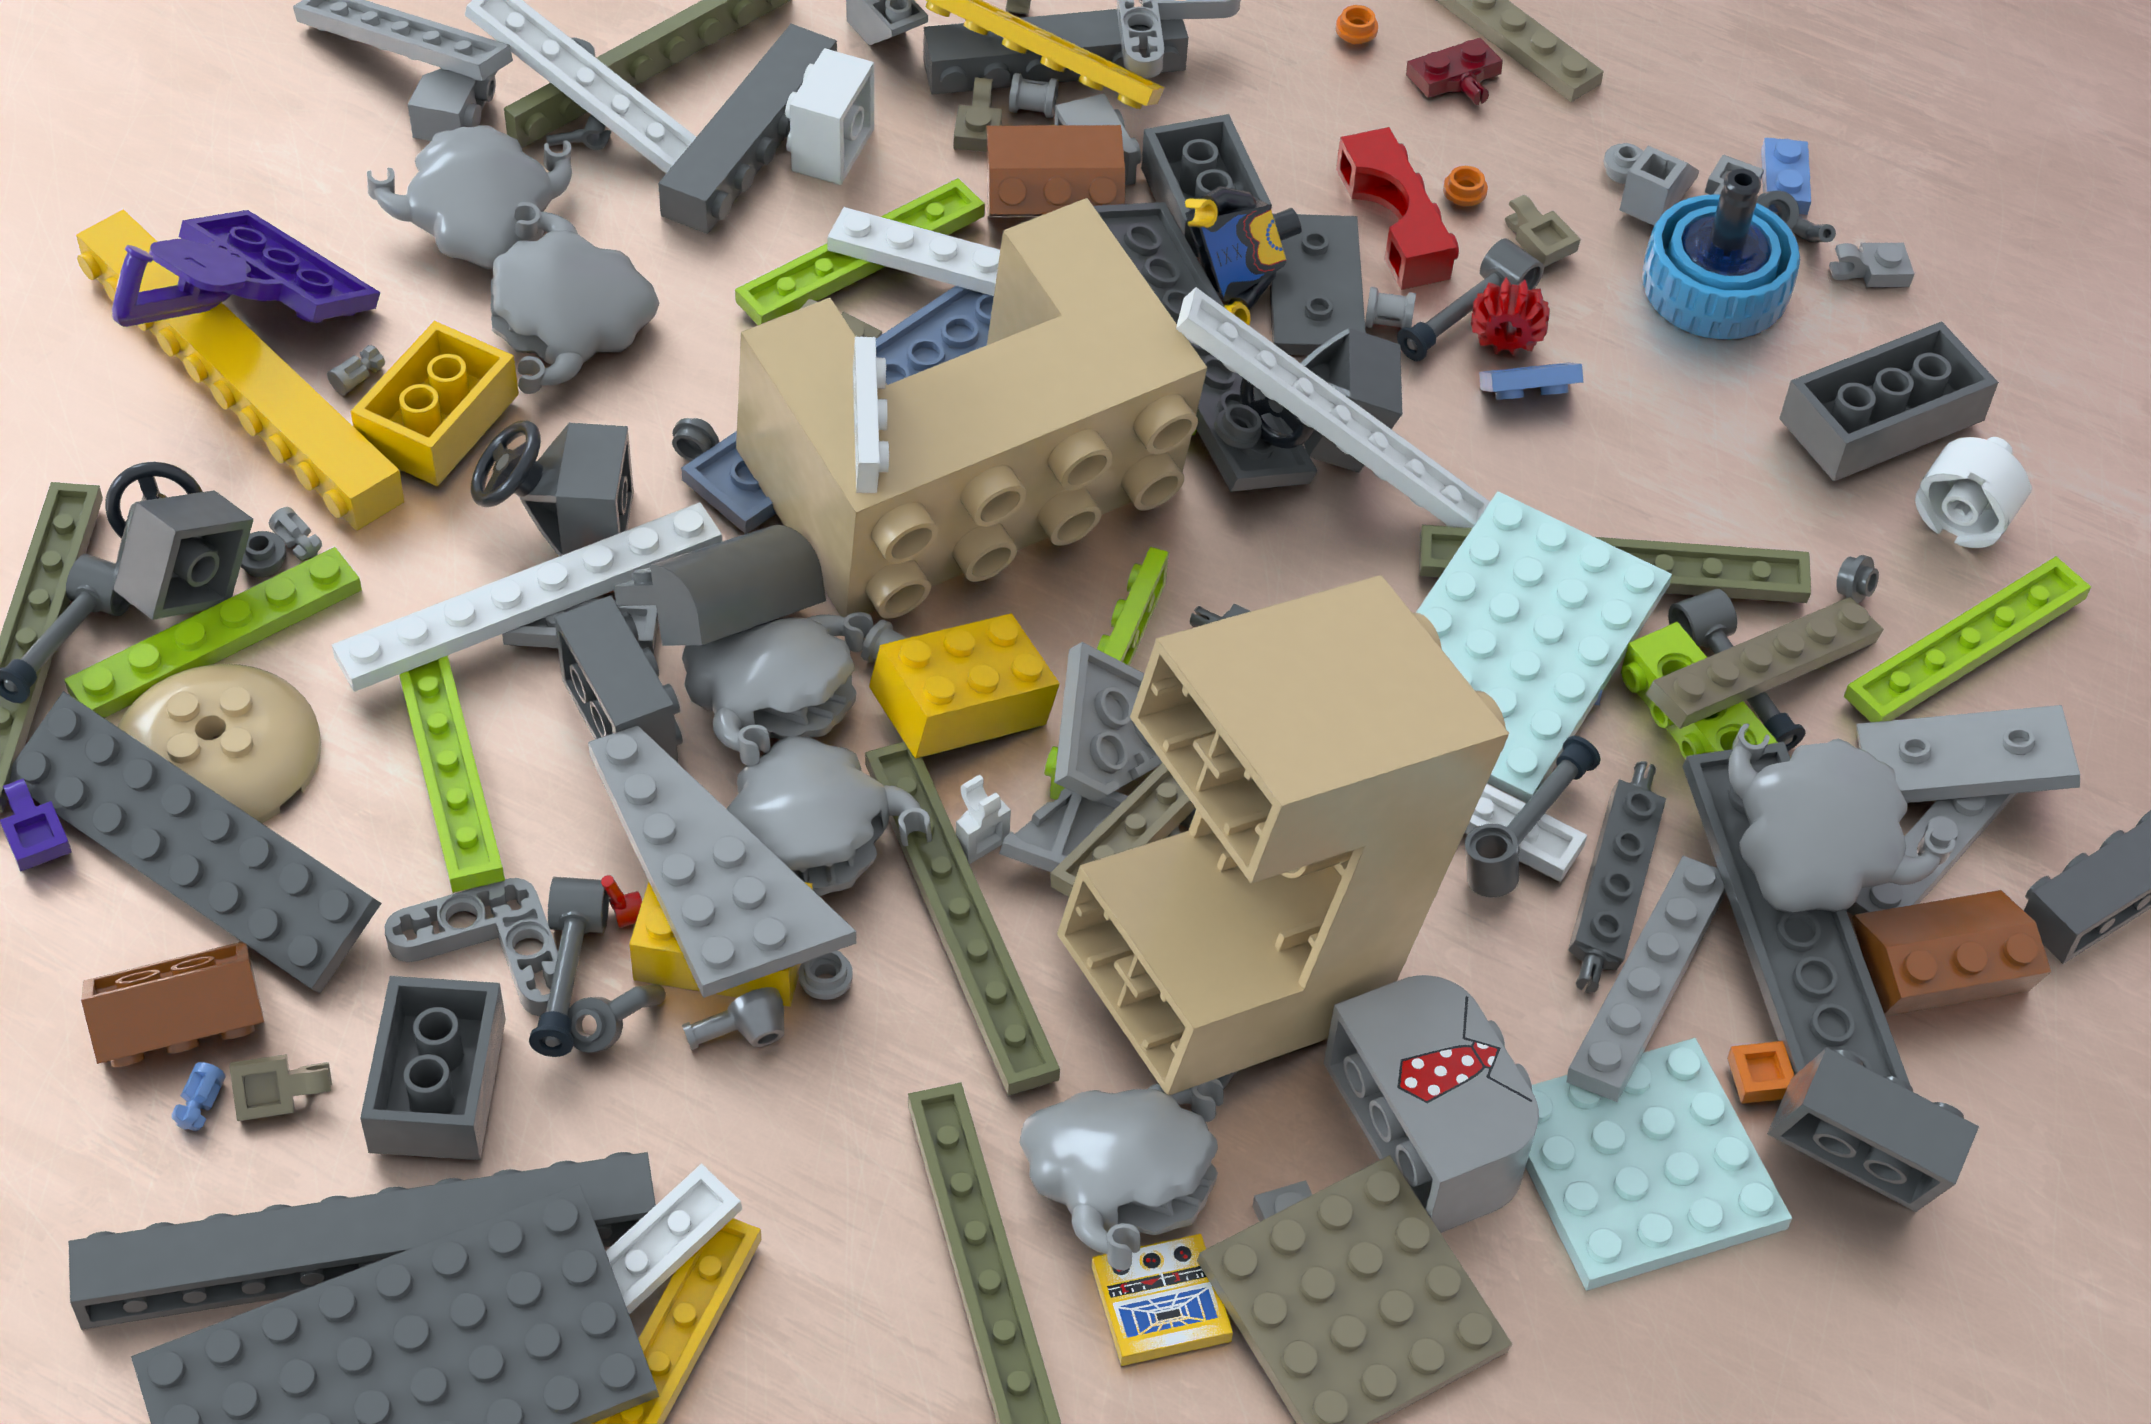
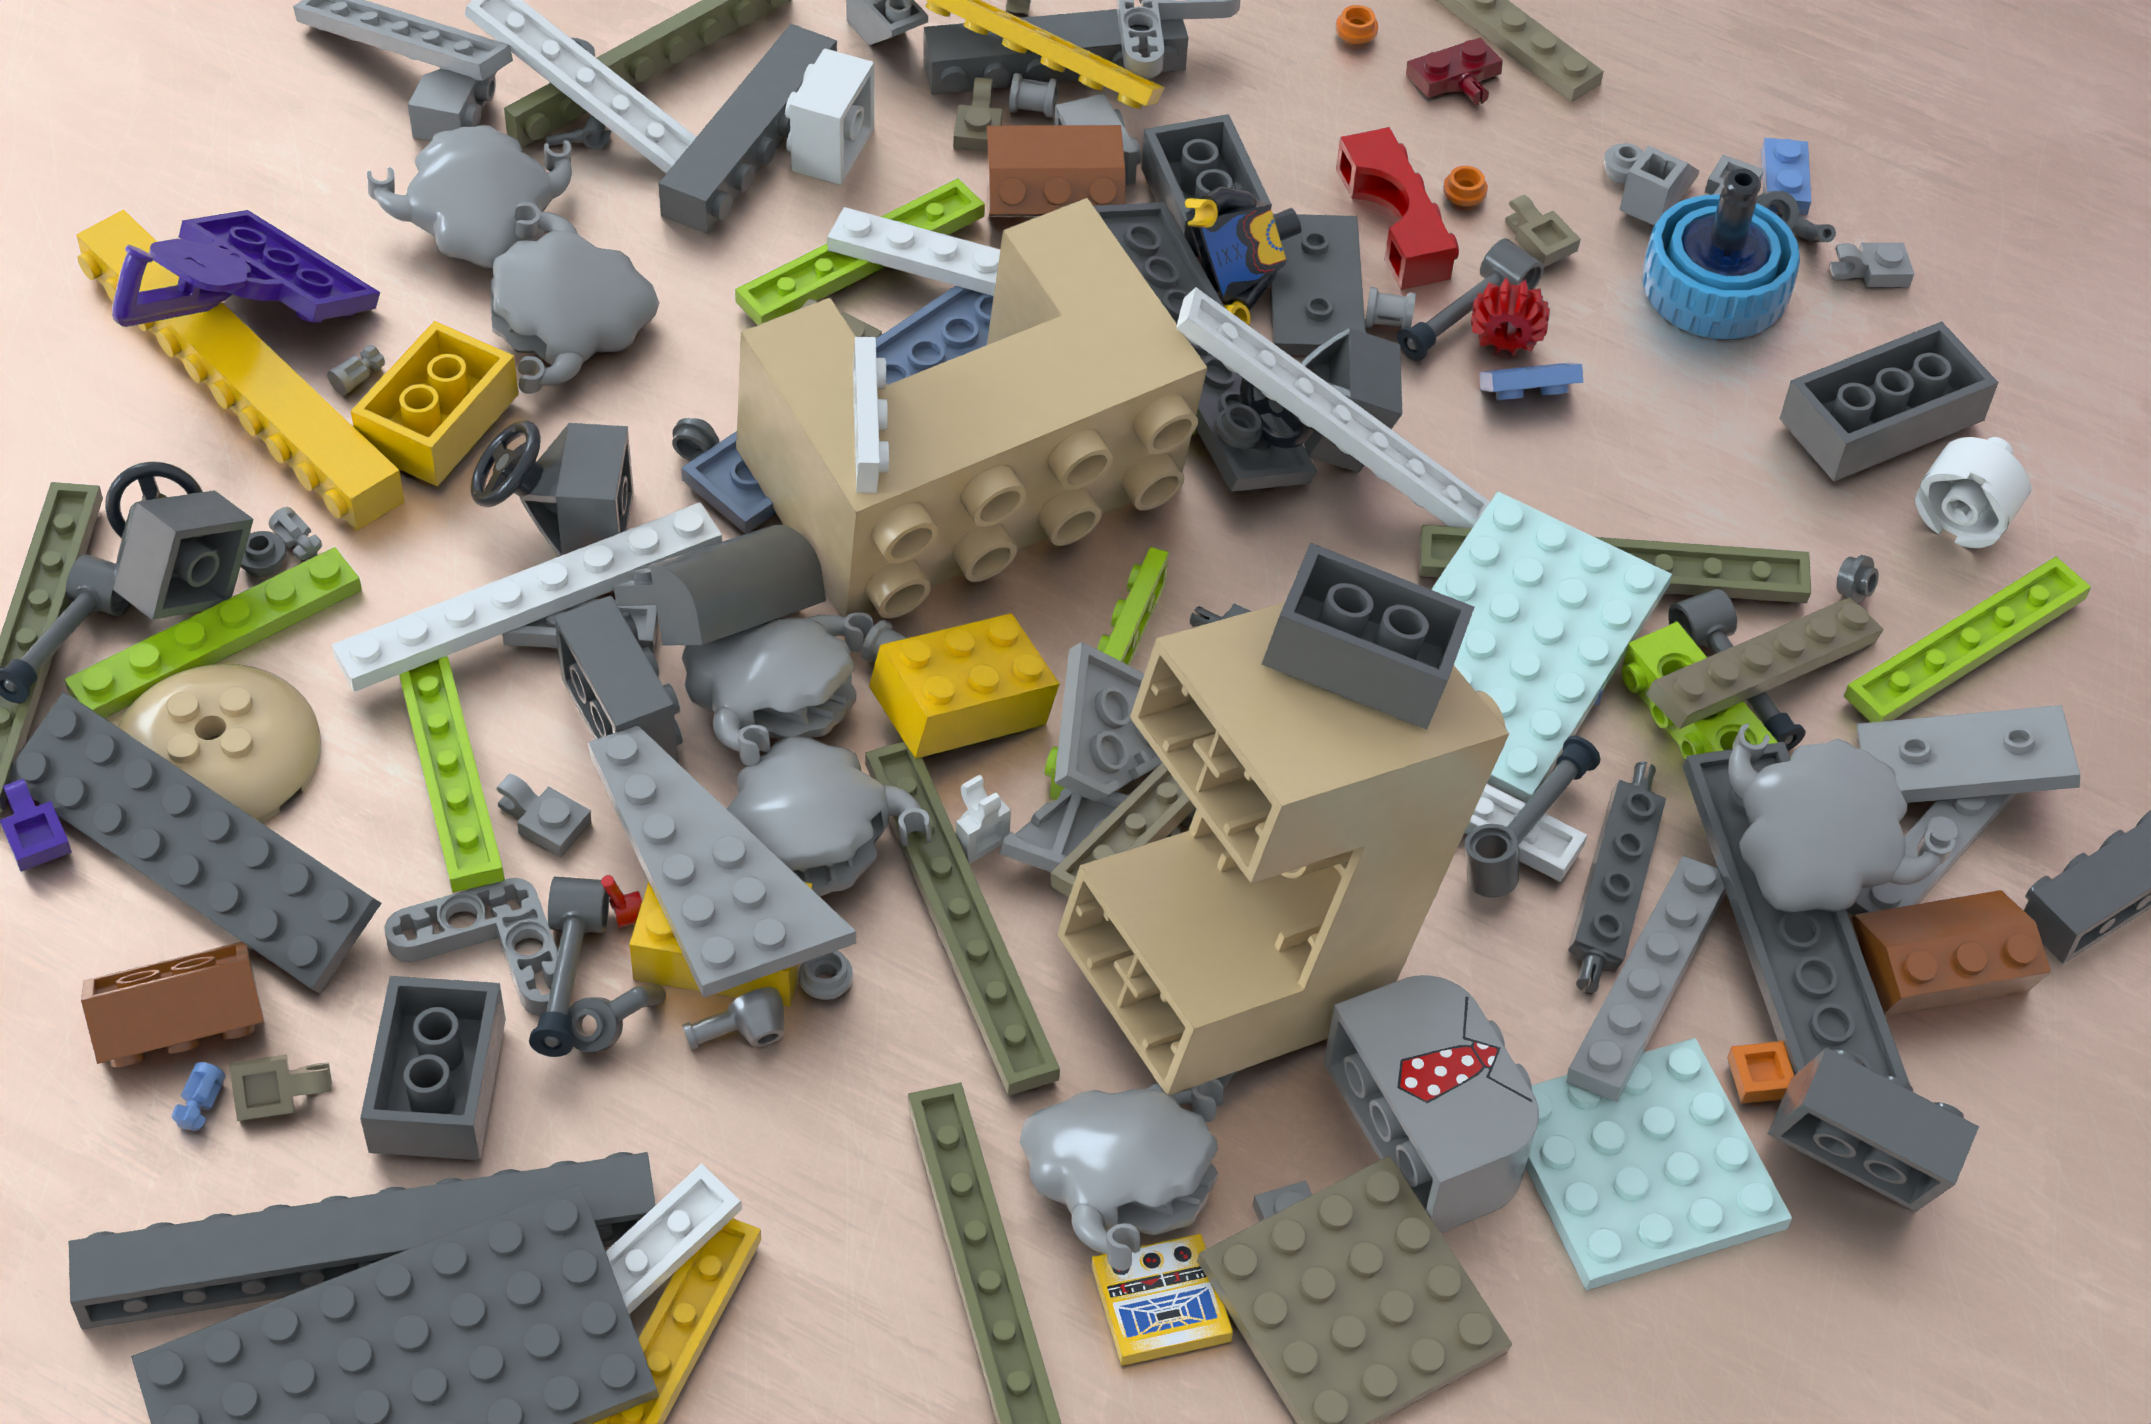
(545, 819): none -> light grey plate
(1368, 636): none -> dark grey brick

